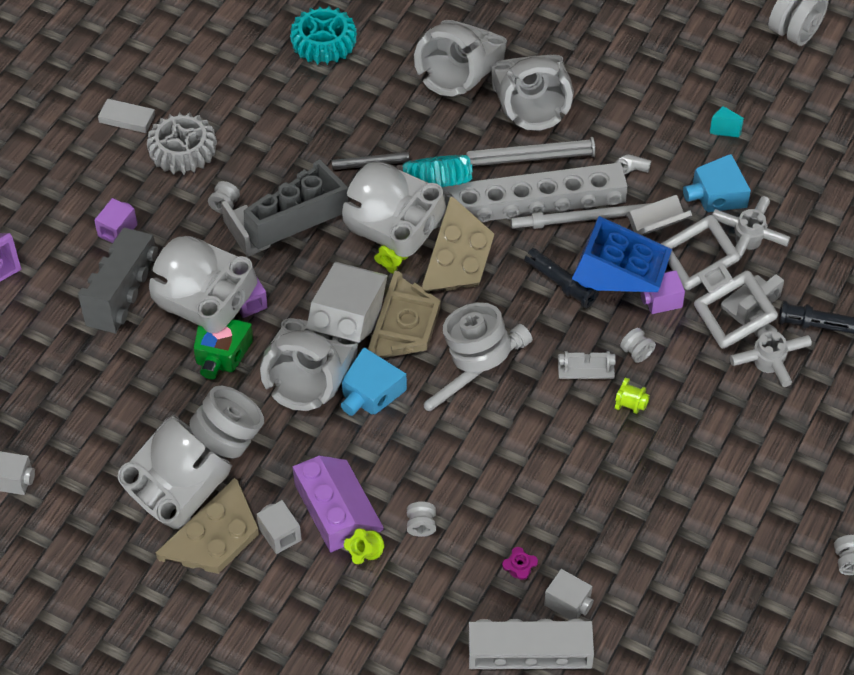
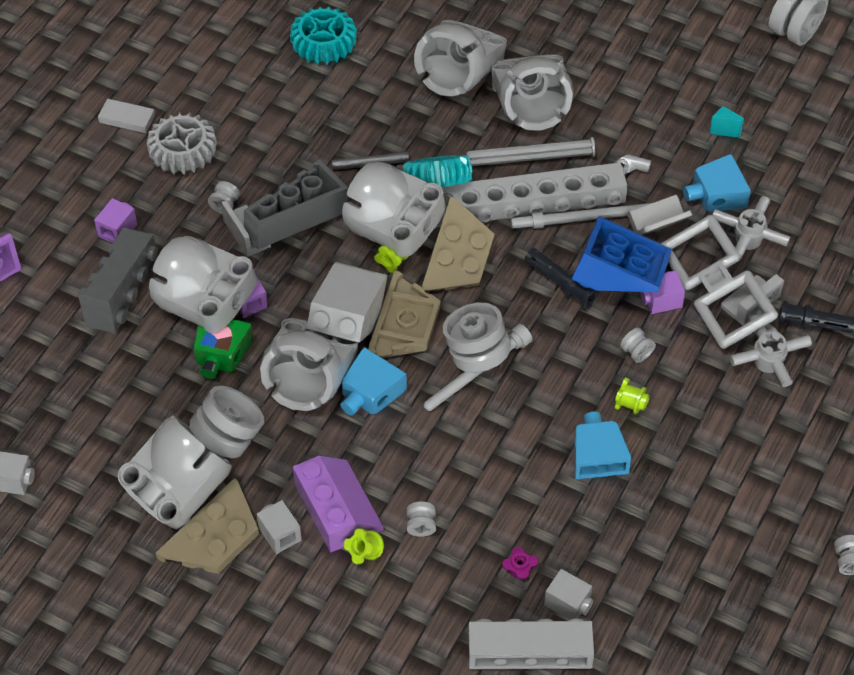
(586, 365): light grey hinge -> none
(599, 449): none -> dark azure torso

